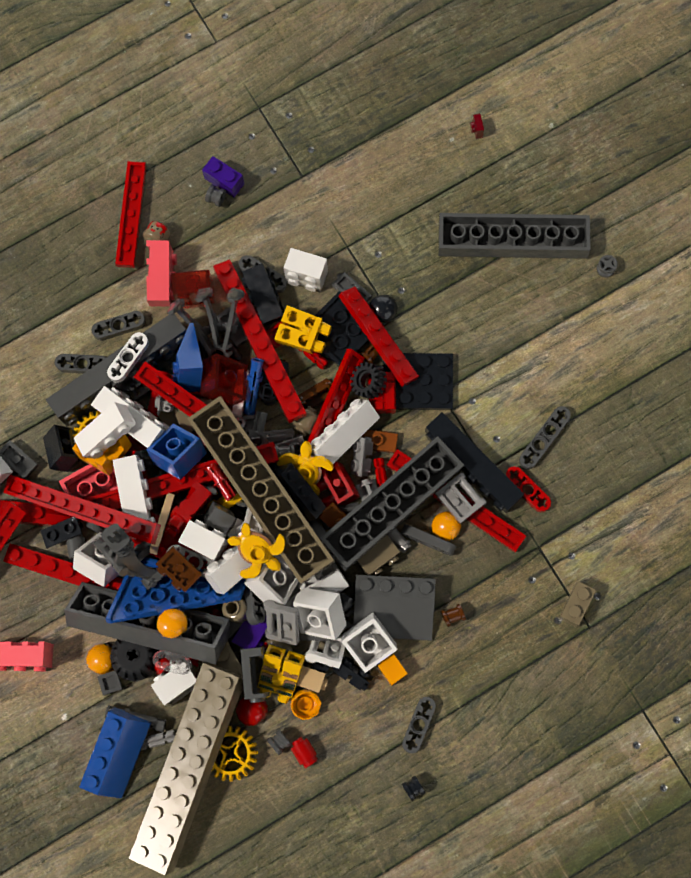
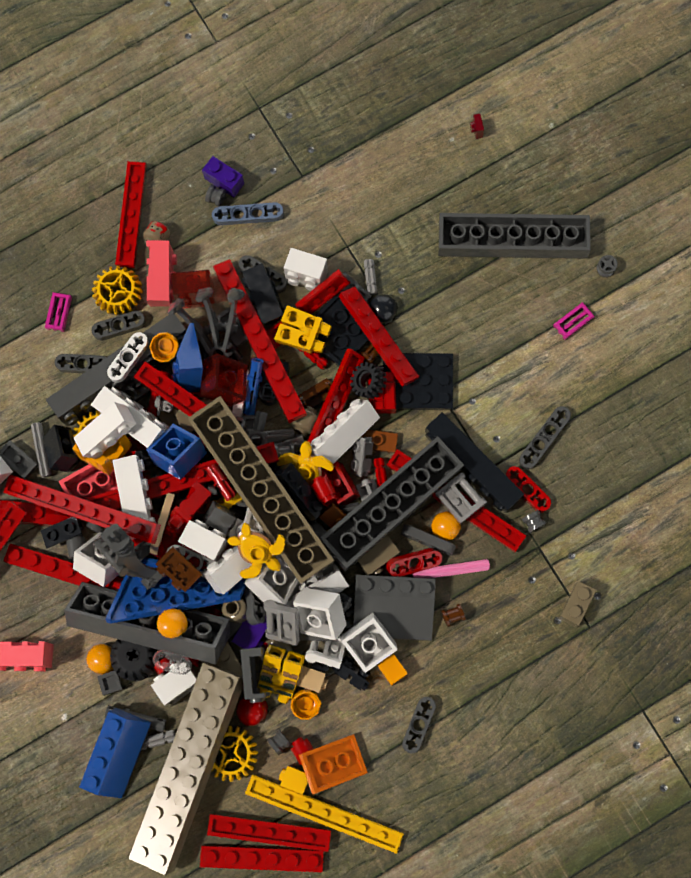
(38, 434): none -> light grey axle
(55, 327): none -> dark pink tile
(129, 296): none -> yellow gear
(164, 347): none -> light orange hair
(247, 210): none -> sand blue beam
(261, 858): none -> red plate
(269, 832): none -> red plate
(293, 779): none -> yellow brick
(323, 292): none -> red tile
(324, 490): none -> red brick
(324, 814): none -> yellow tile
(333, 764): none -> orange plate
(370, 276): none -> light grey axle
(402, 544): light grey pin -> none
(413, 788): black wheel -> none
(423, 564): none -> red beam
(454, 569): none -> bright pink axle
(534, 521): none -> dark grey wheel
(561, 330): none -> dark pink tile

